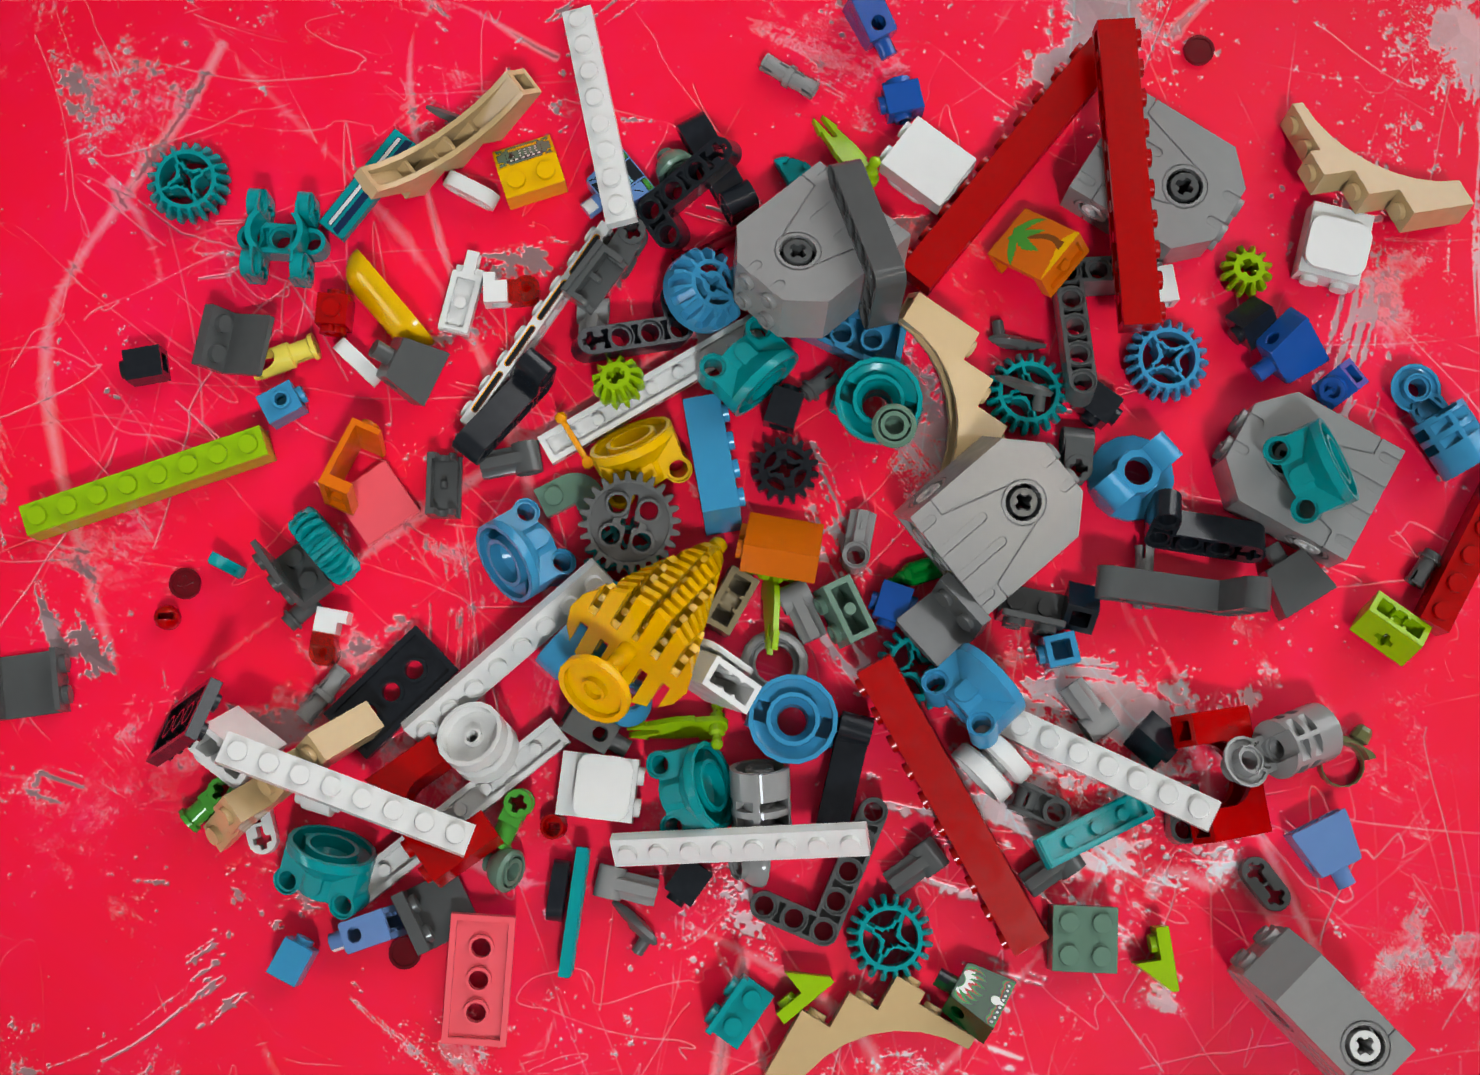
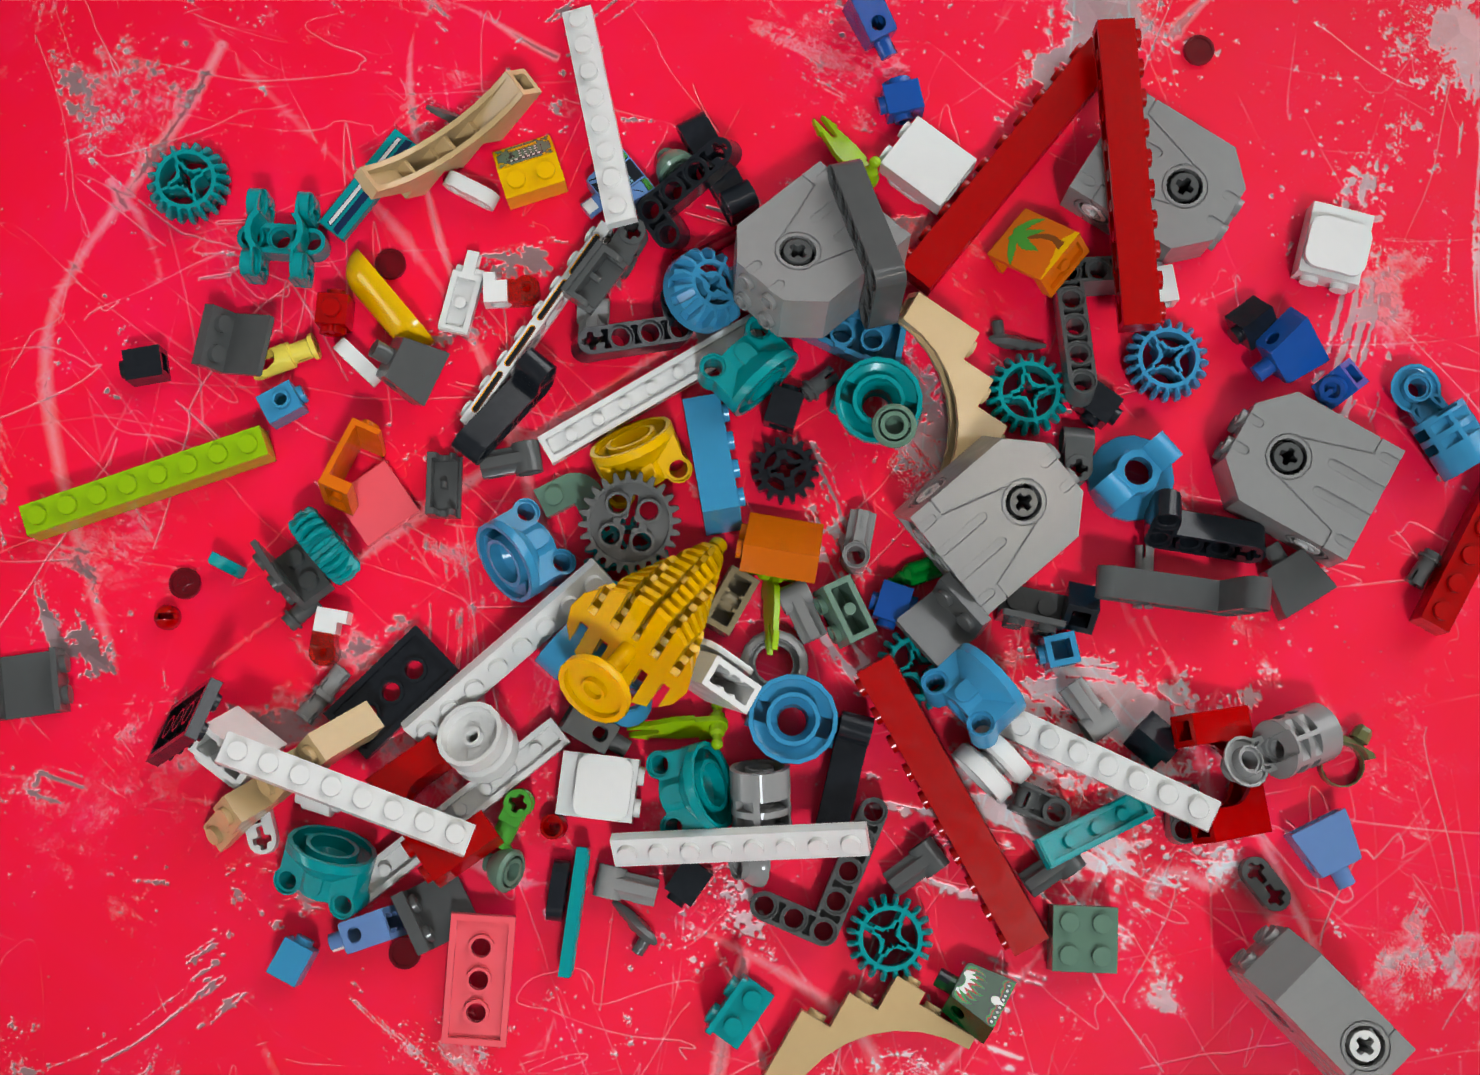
(202, 808): bright green connector -> none
(390, 264): none -> dark red piece
(561, 418): light orange hinge -> none
(618, 382): lime gear -> none
(789, 76): light grey pin -> none
(790, 168): teal tile -> none
(809, 986): lime slope -> none
(1026, 387): dark grey bar -> none
(1162, 967): lime slope -> none
(1241, 280): lime gear -> none
(1314, 469): teal piece -> none
(1368, 187): tan arch -> none
(1390, 628): lime brick -> none

